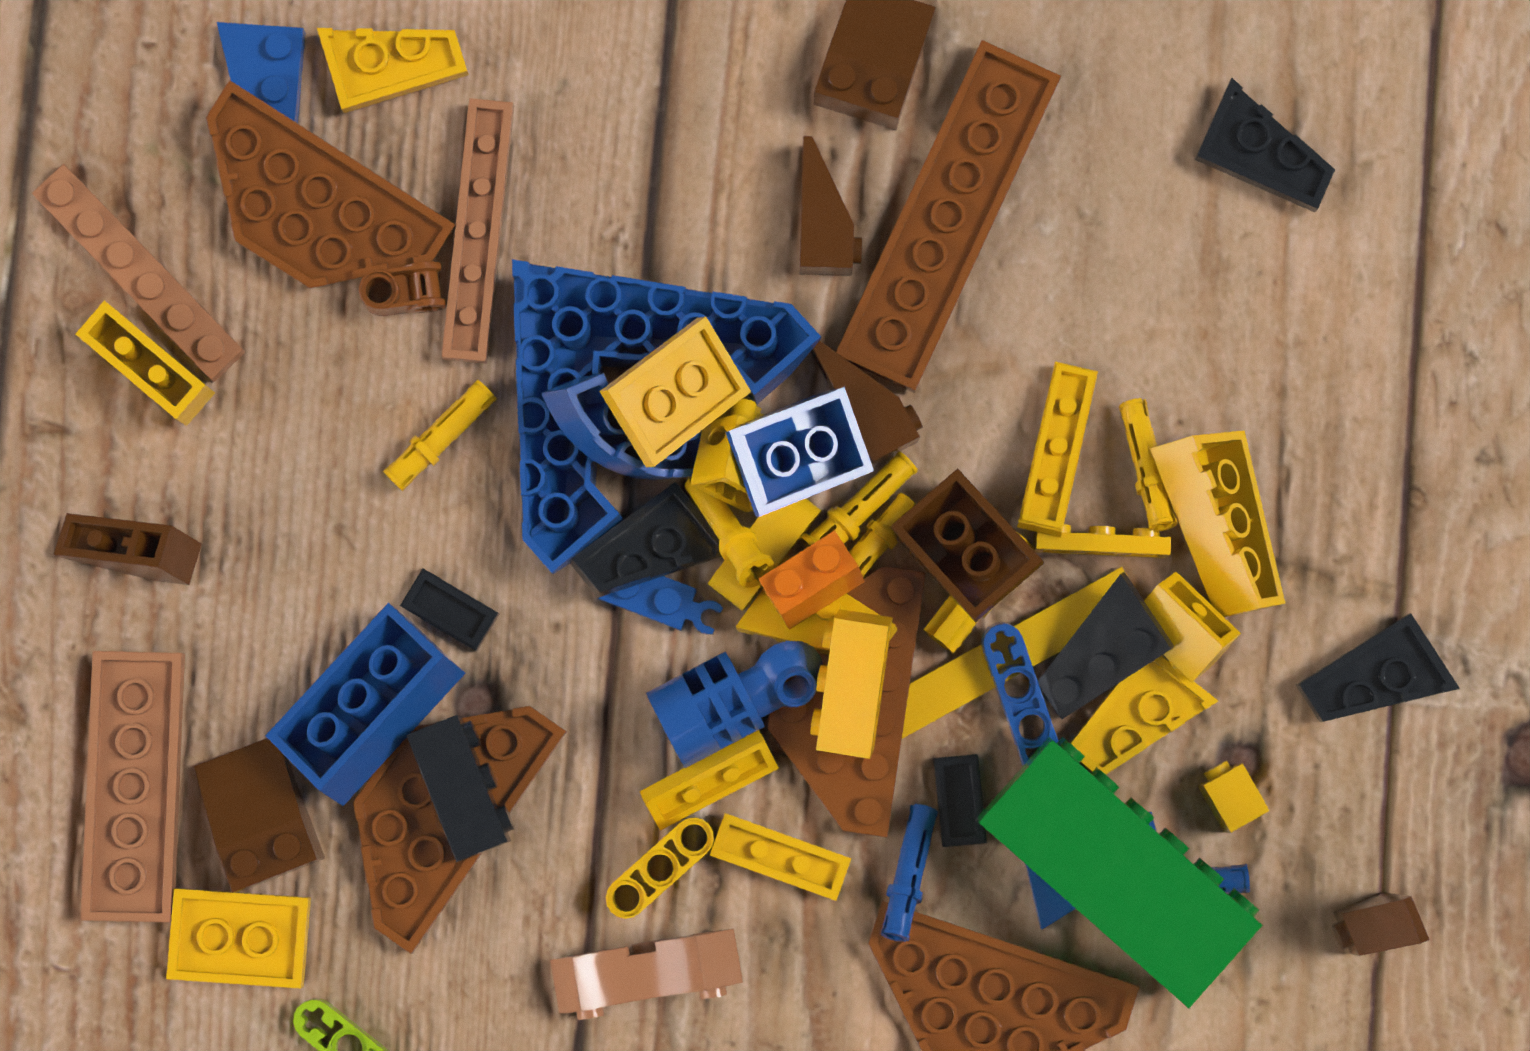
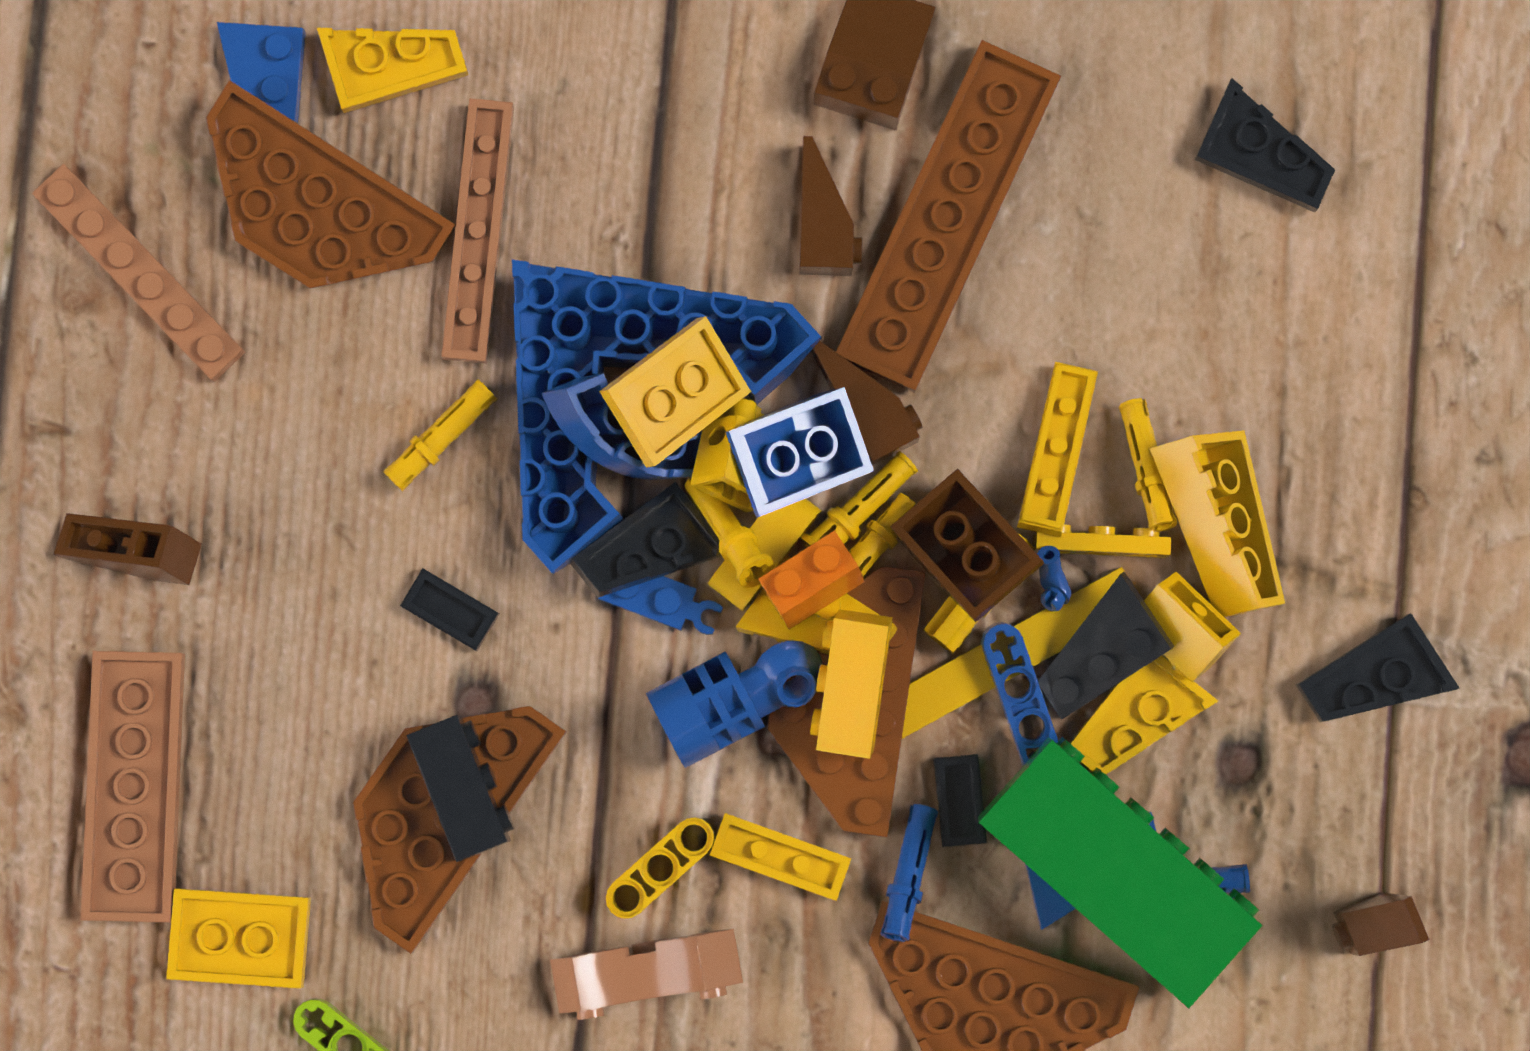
(145, 363): yellow brick -> none
(257, 815): reddish brown slope -> none
(365, 705): blue brick -> none
(406, 289): dark orange piece -> none
(708, 780): yellow plate -> none
(1053, 580): none -> blue arm
(1232, 796): yellow brick -> none

